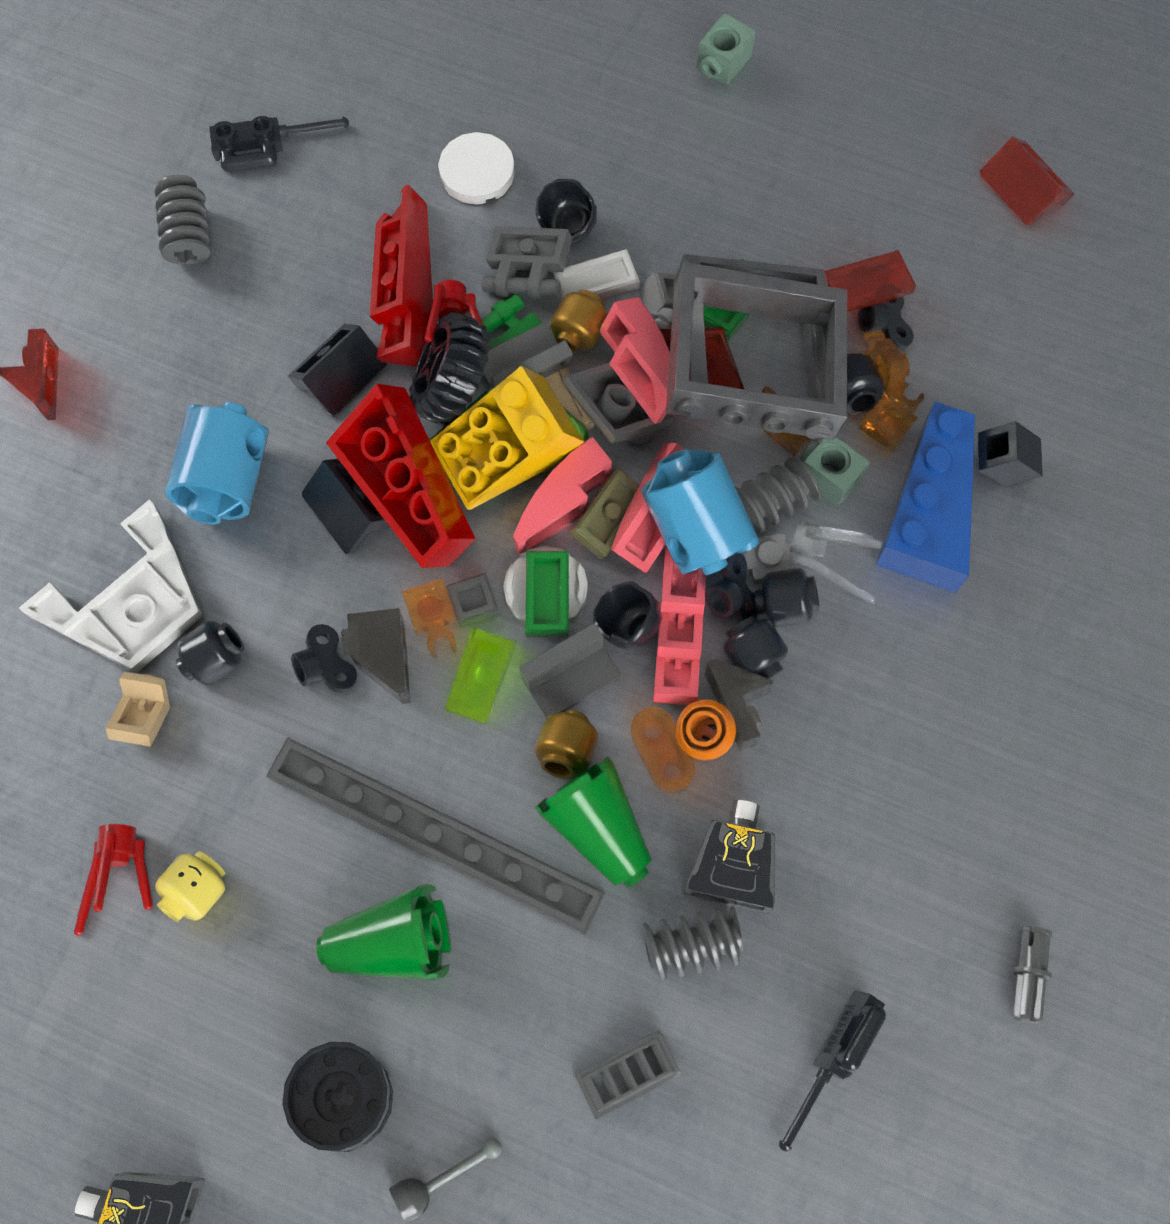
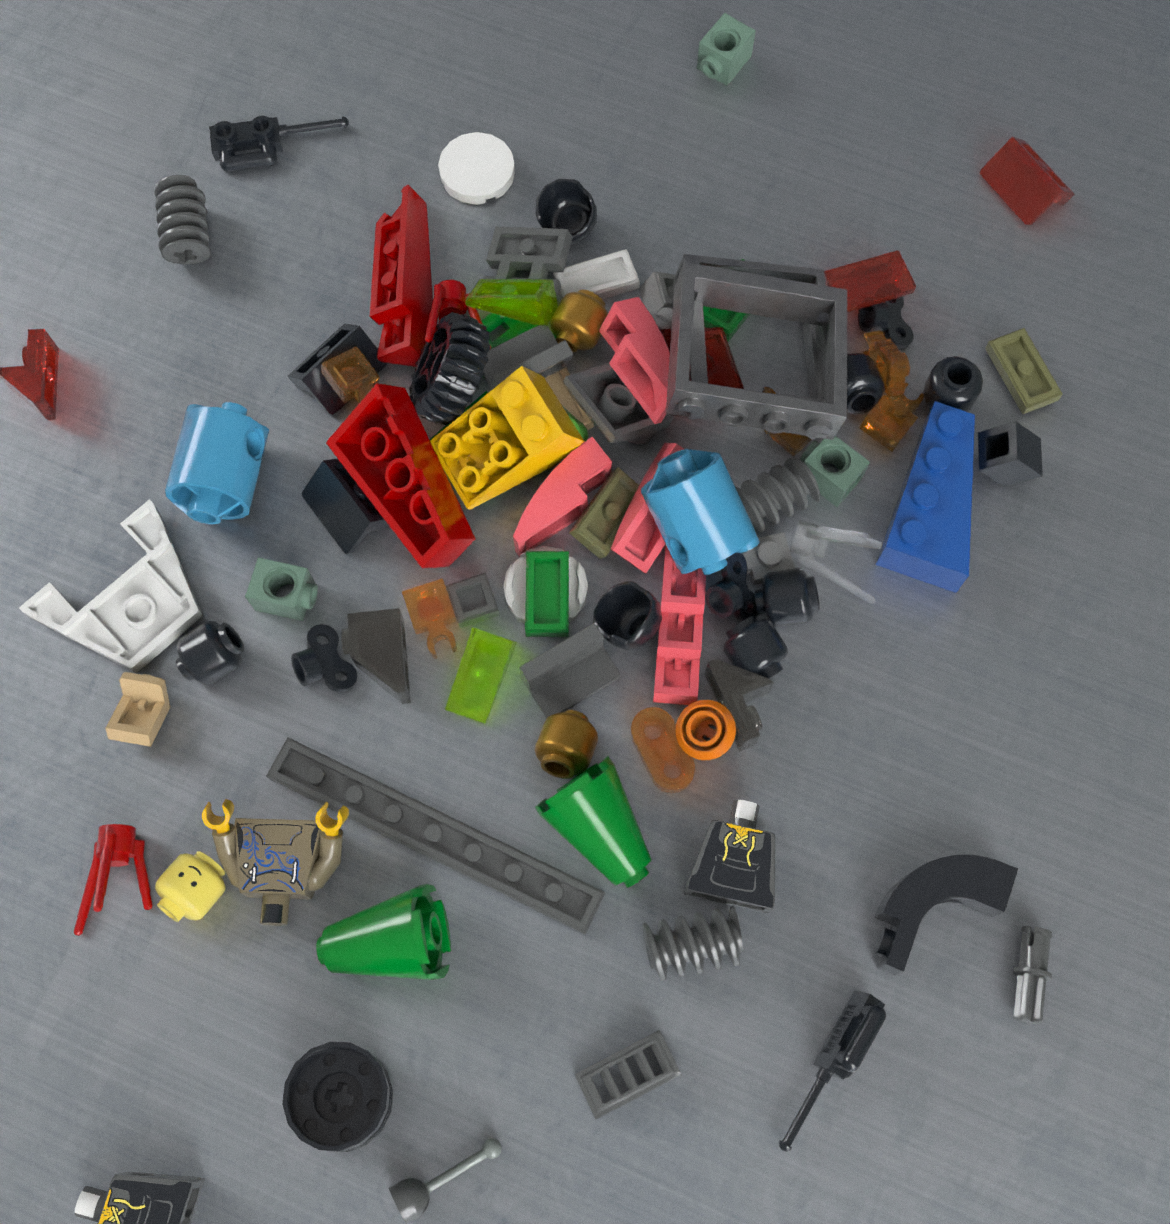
(269, 577): none -> sand green brick
(277, 856): none -> dark tan torso
(350, 375): none -> clear orange plate
(519, 299): none -> clear neon green slope
(954, 383): none -> black head
(955, 879): none -> black arch
(1023, 371): none -> olive plate

